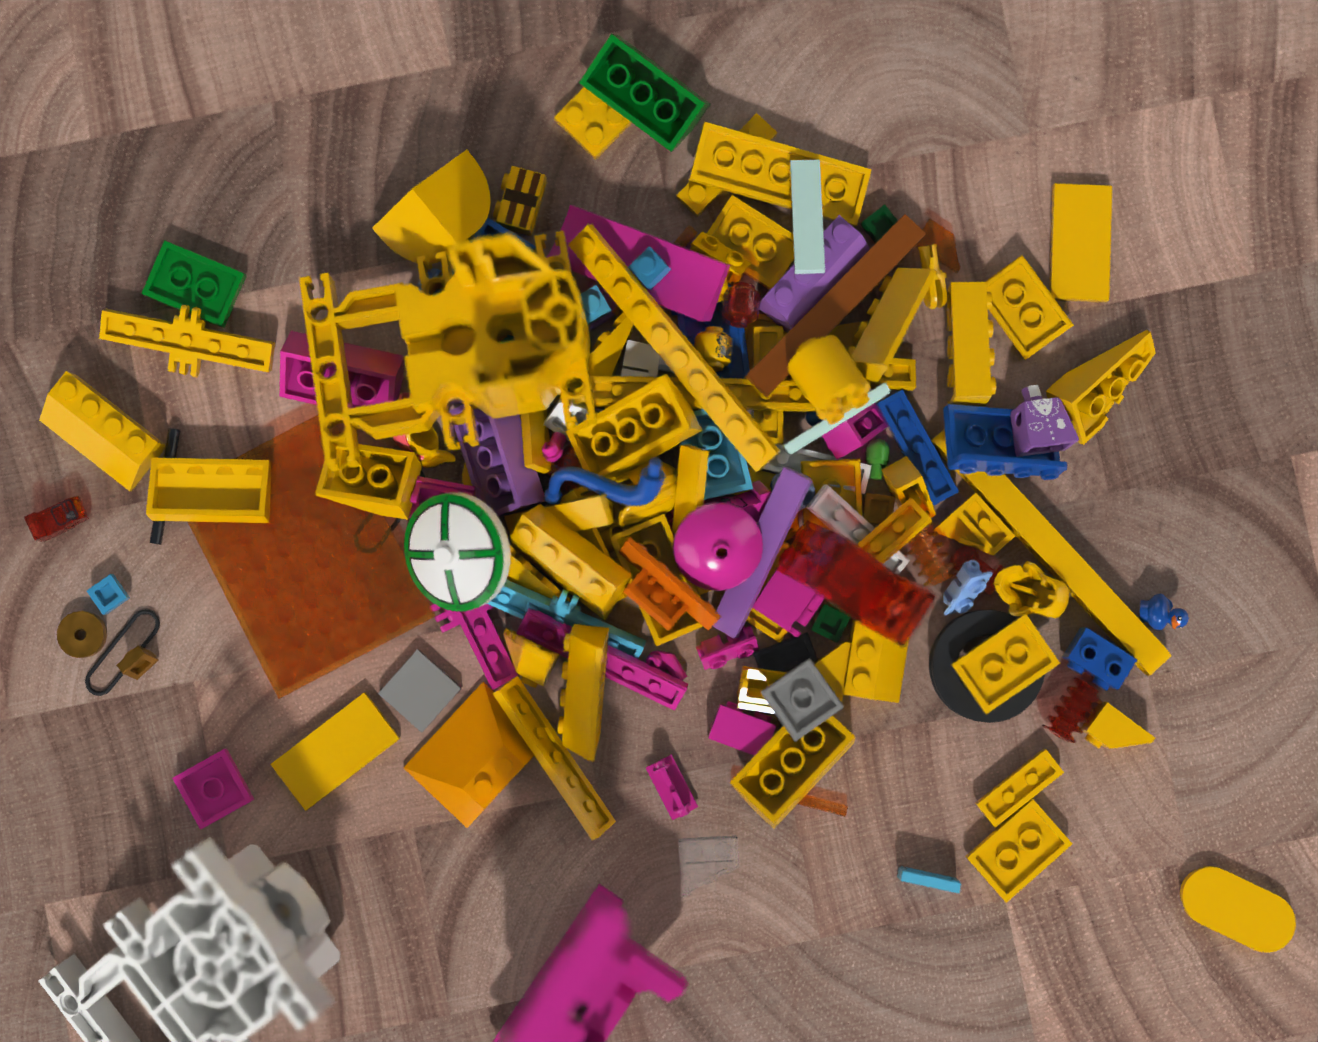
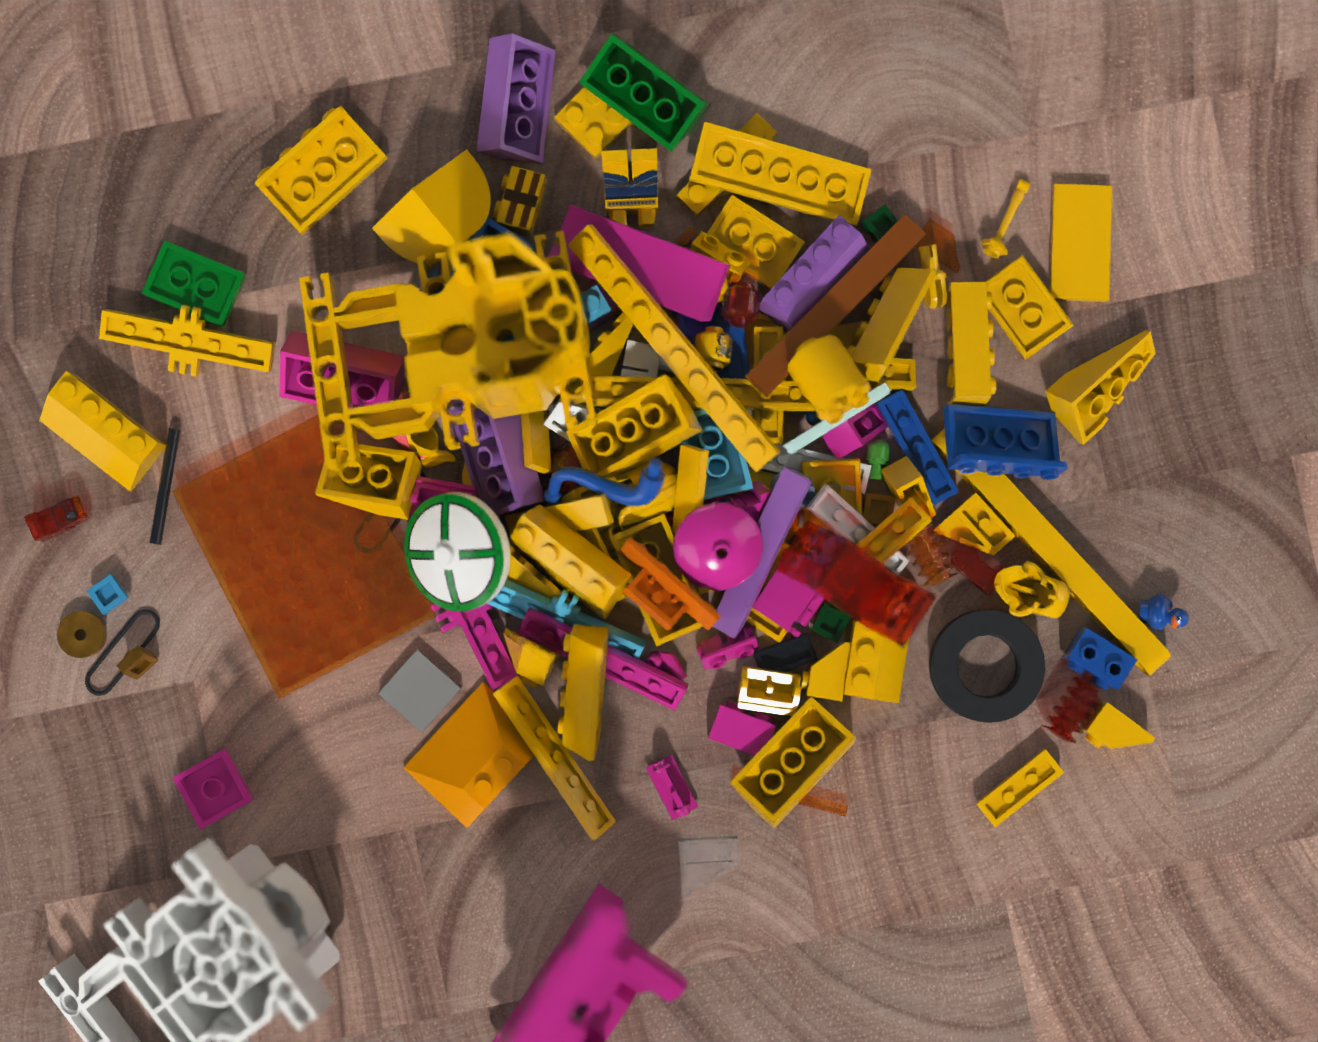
(209, 490): yellow slope -> none
(320, 169): none -> yellow bracket
(335, 751): yellow tile -> none
(516, 99): none -> medium lavender slope
(553, 449): dark pink arm -> none
(634, 196): none -> hips
(649, 268): dark azure plate -> none
(802, 699): light grey tile -> none
(807, 216): light aqua tile -> none
(929, 879): medium azure tile -> none
(961, 596): light blue hinge -> none
(995, 246): none -> yellow piece
(1005, 663): yellow plate -> none
(1018, 850): yellow plate -> none
(1041, 424): medium lavender torso -> none
(1238, 909): yellow tile -> none

